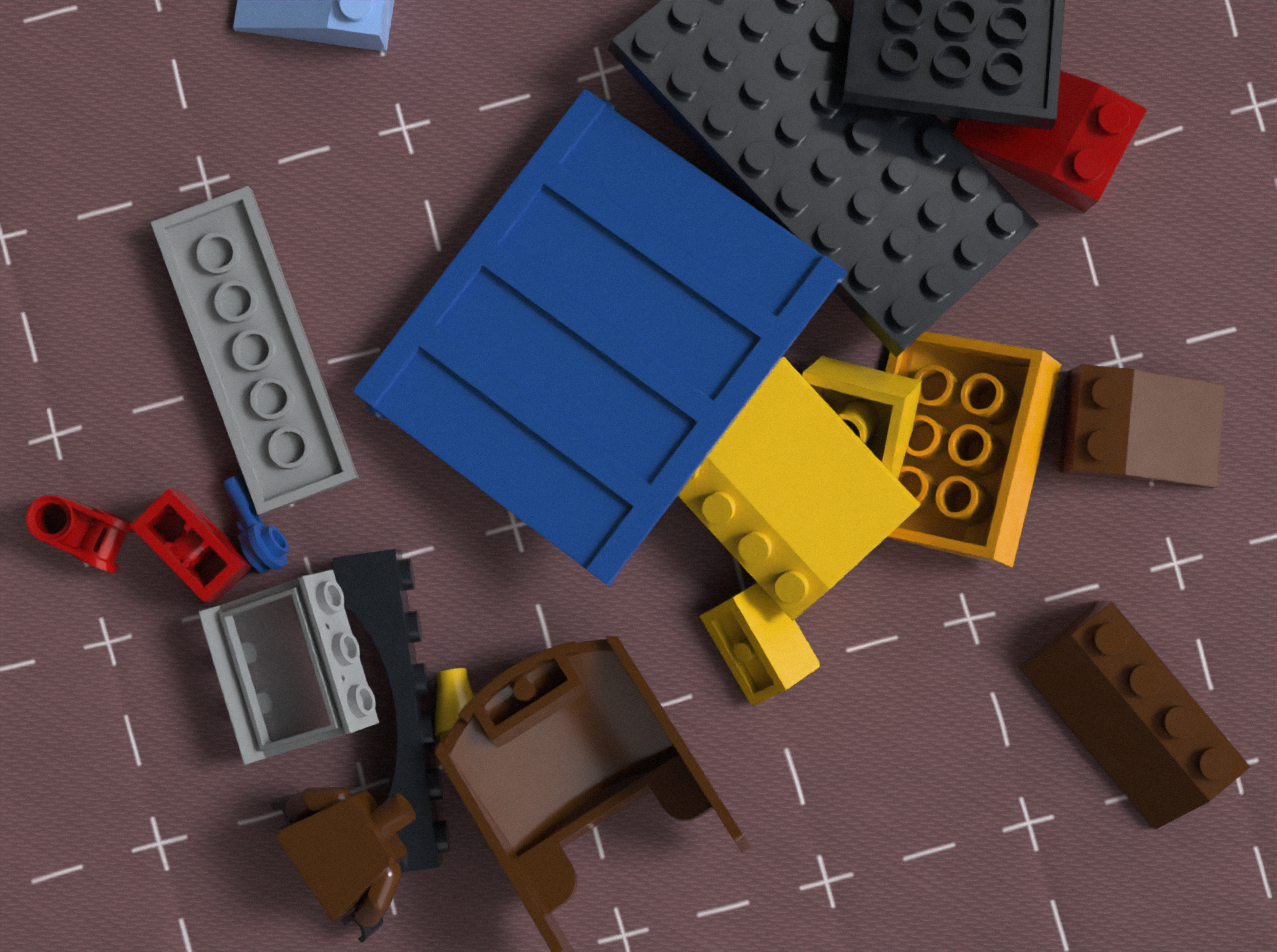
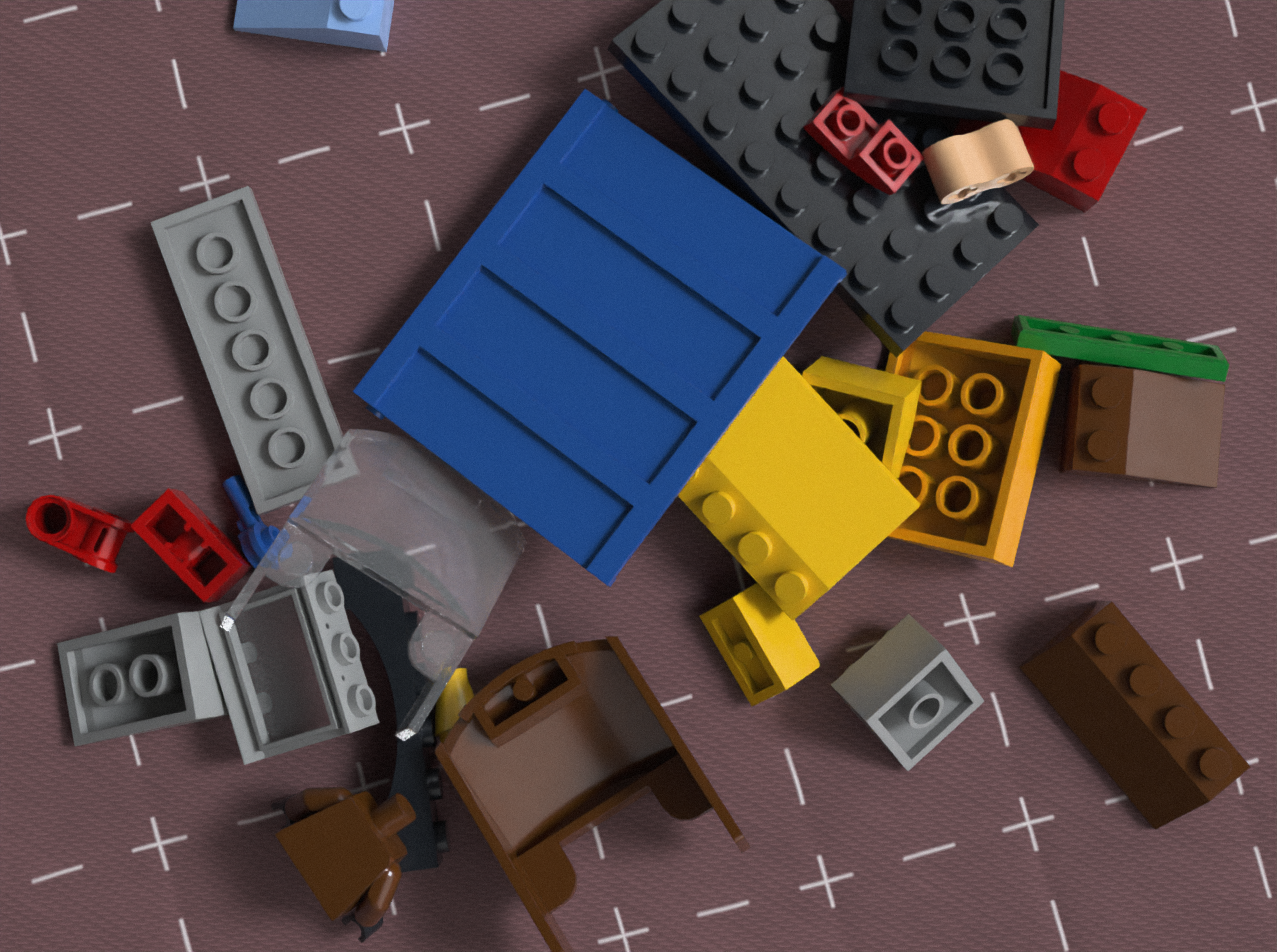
(140, 679): none -> light grey slope
(412, 529): none -> clear windscreen
(869, 150): none -> red slope
(908, 691): none -> light grey slope
(977, 161): none -> light nougat axle
(1120, 348): none -> green tile

